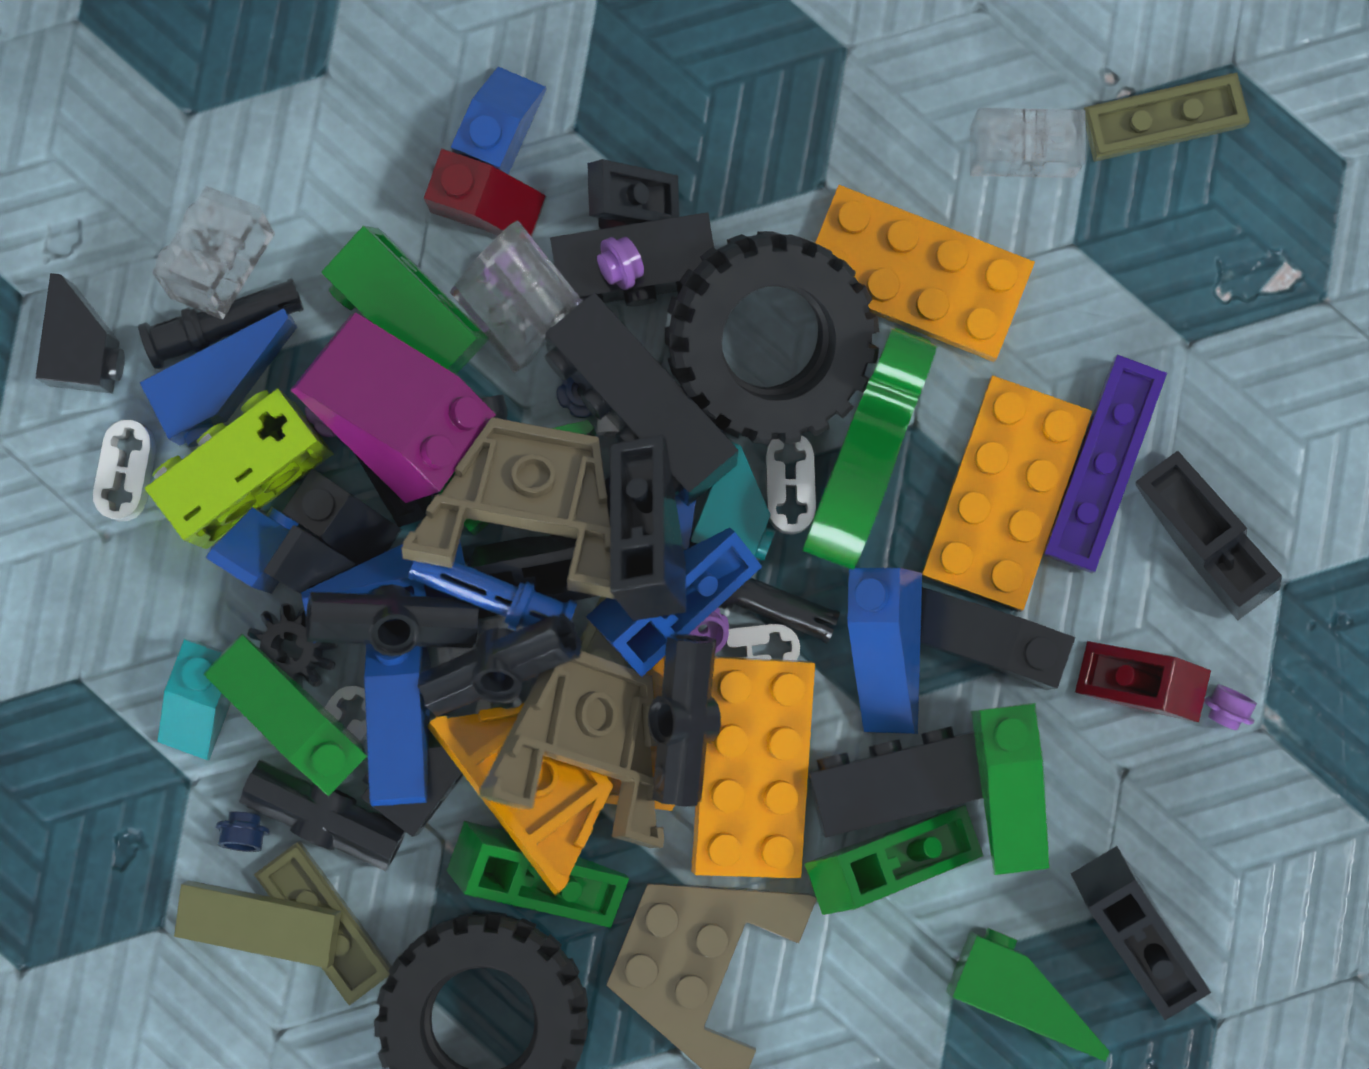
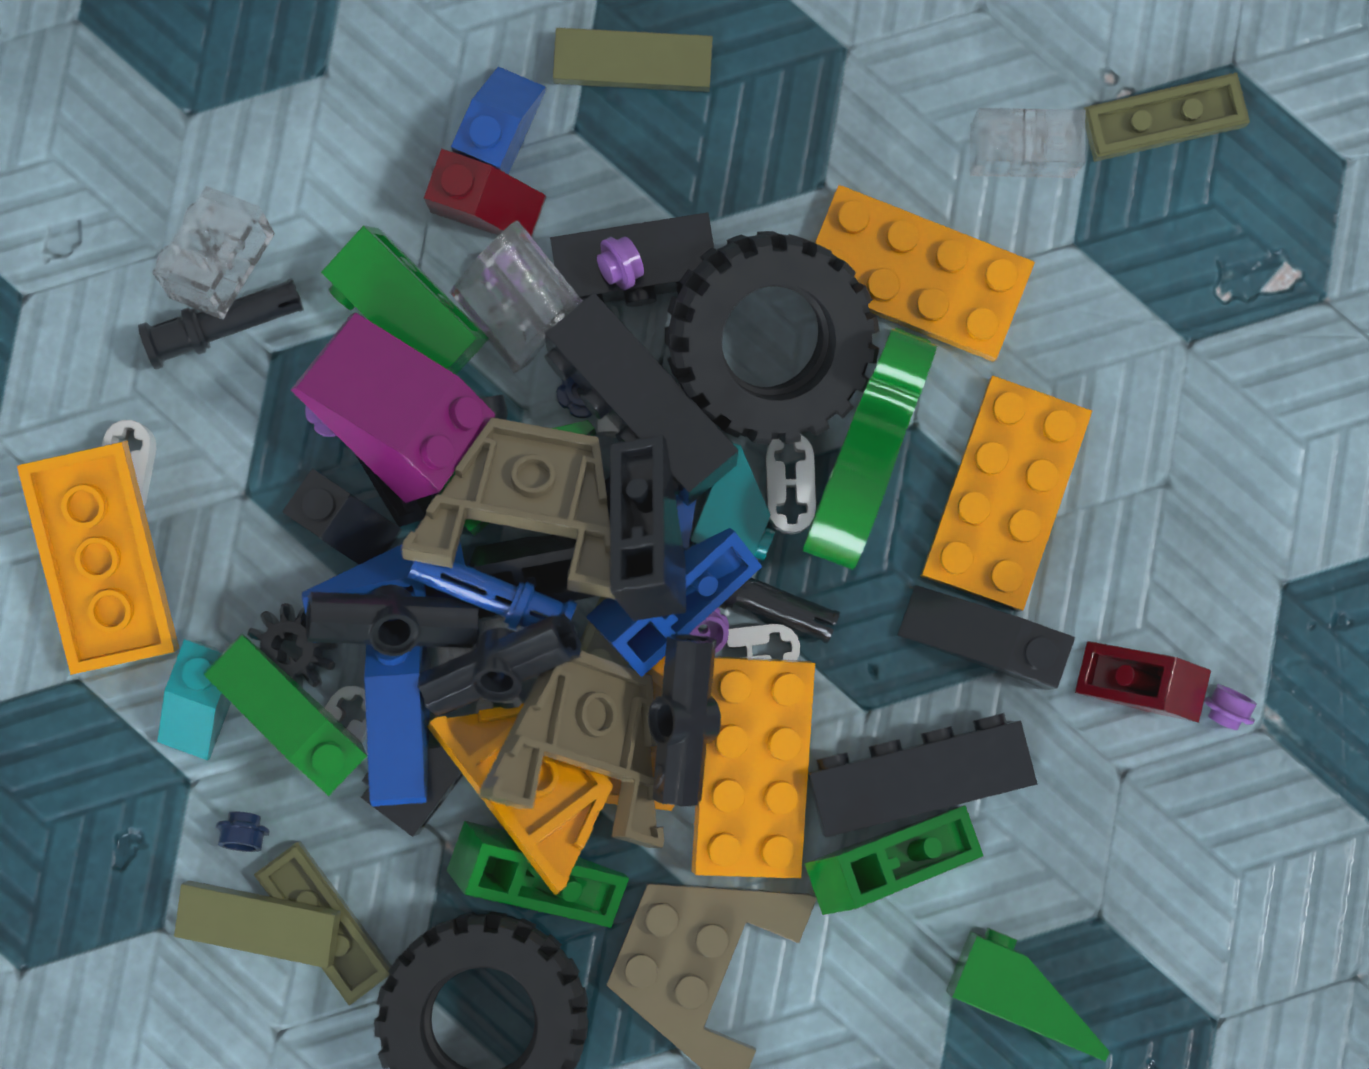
(76, 343): black slope -> none
(98, 557): none -> light orange plate
(215, 380): blue slope -> none
(237, 468): lime piece -> none
(250, 547): blue slope -> none
(306, 561): black slope -> none
(320, 818): black piece -> none
(630, 194): black slope -> none
(632, 59): none -> olive tile
(886, 646): blue slope -> none
(1012, 787): green slope -> none
(1104, 463): dark purple plate -> none
(1139, 932): black slope -> none
(1209, 535): black slope -> none

